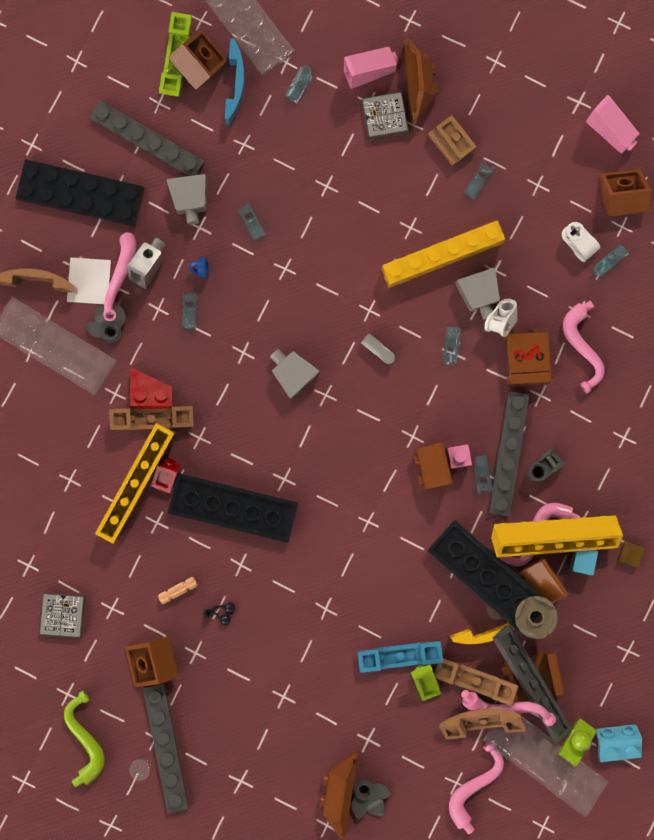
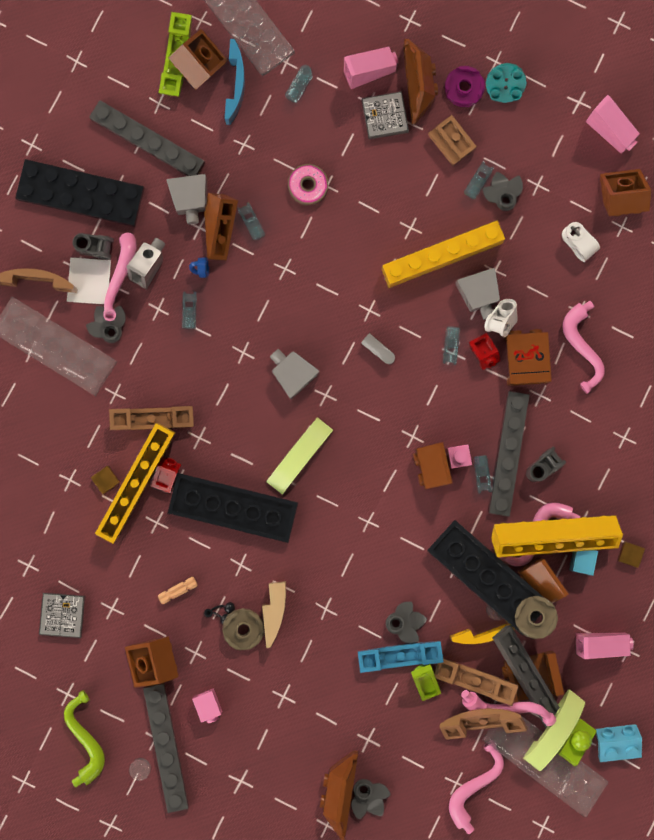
(98, 245): none -> dark grey piece
(105, 480): none -> pearl gold tile
(148, 392): red wing -> none
(207, 706): none -> bright pink brick
(219, 223): none -> dark orange slope
(231, 626): none -> dark tan tile
(274, 611): none -> tan slope
(299, 455): none -> yellowish green slope
(304, 173): none -> tile
(409, 622): none -> dark grey plate
(460, 97): none -> magenta tile
(485, 351): none -> red bracket
(503, 188): none -> dark grey plate
(515, 84): none -> teal plate
(555, 736): none -> yellowish green slope
(603, 645): none -> bright pink slope
(610, 260): clear light blue bar -> none

